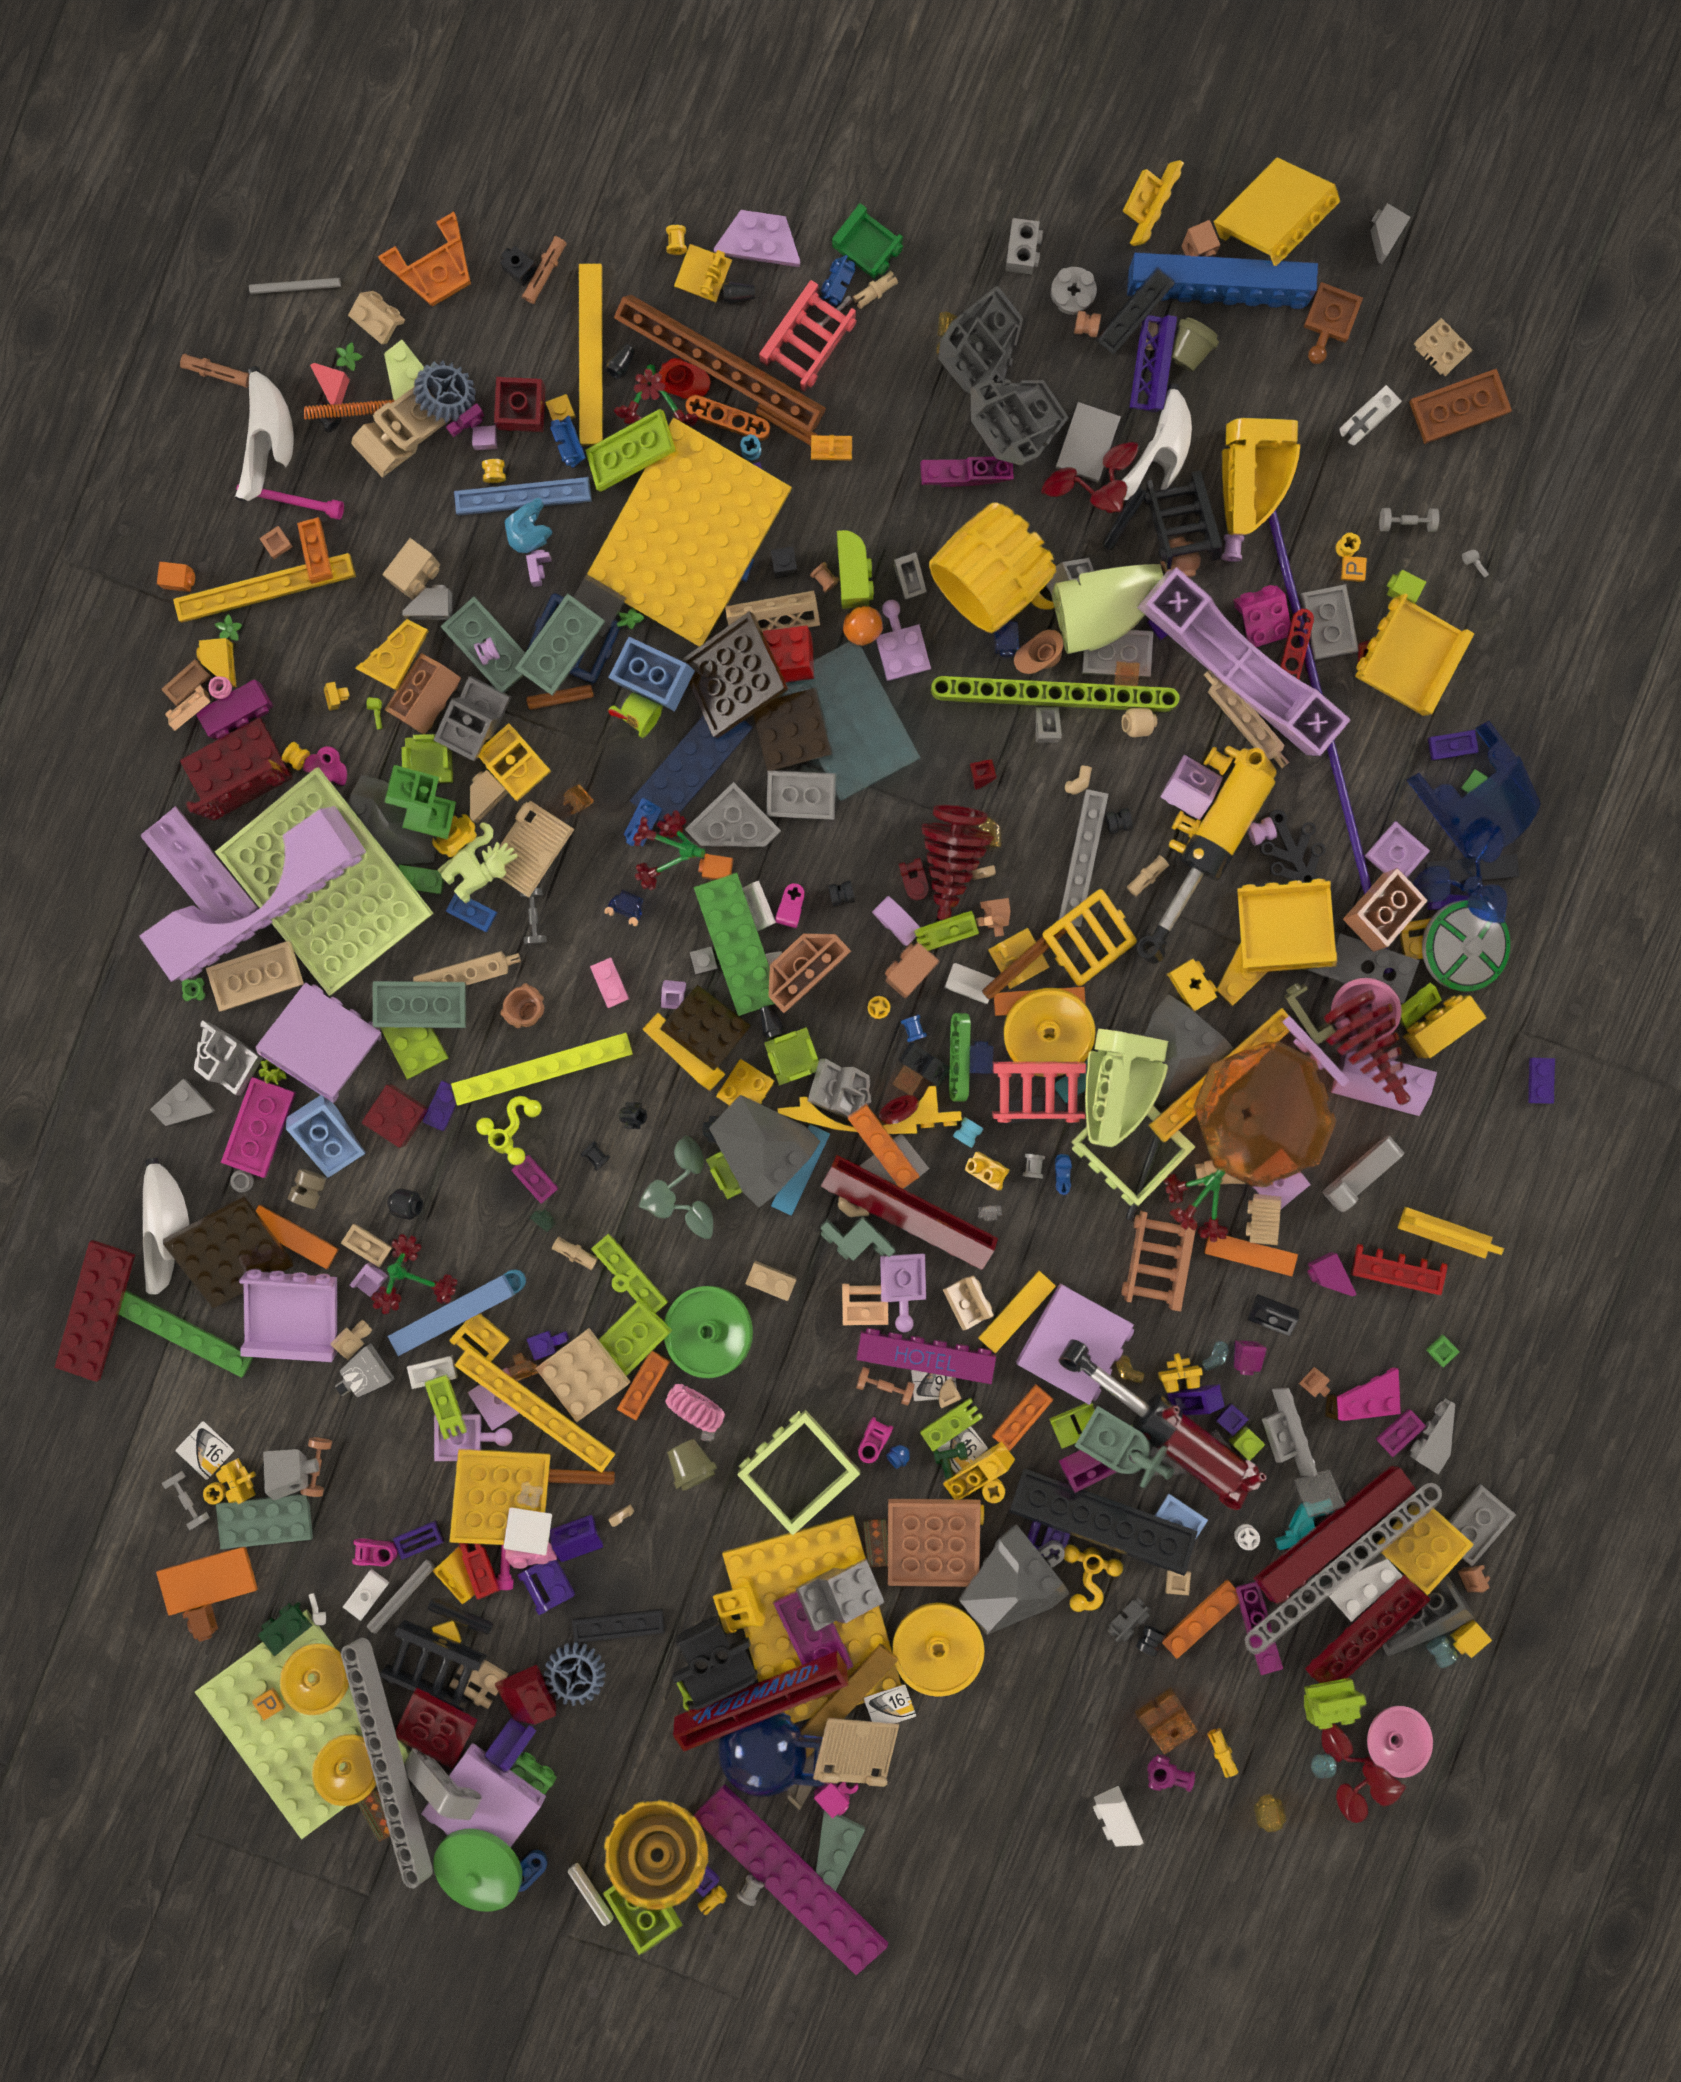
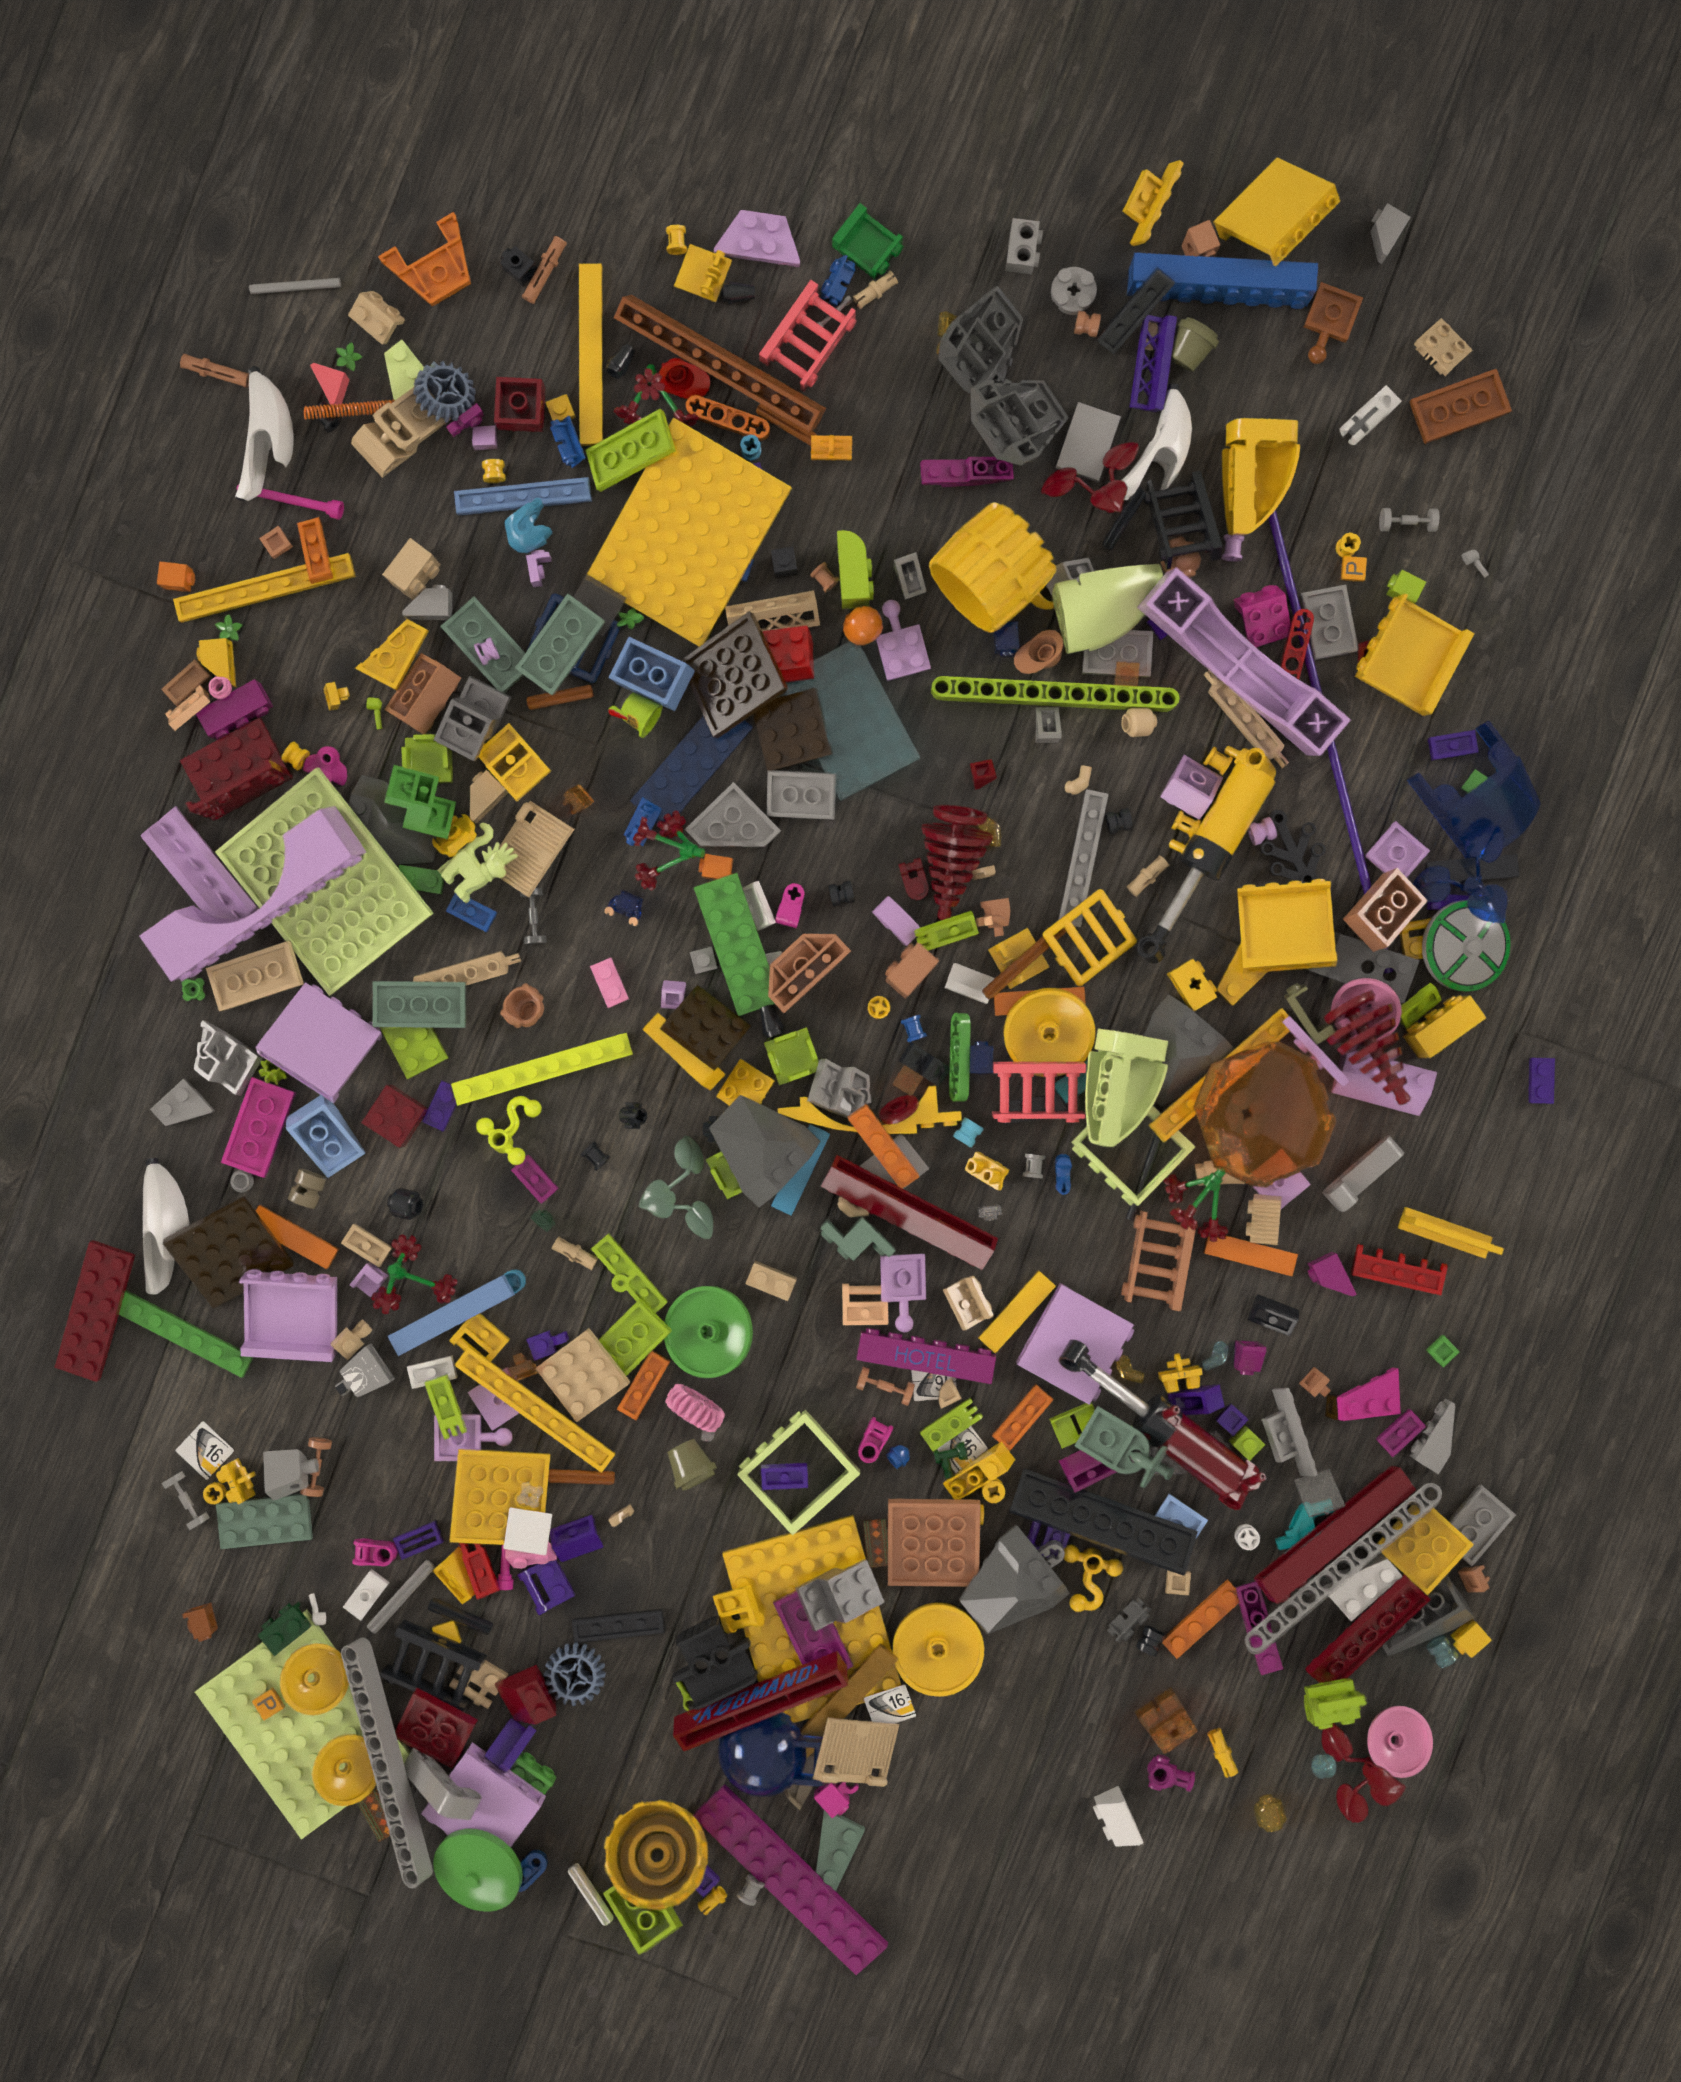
(206, 1580): orange tile -> none
(784, 1476): none -> dark purple plate

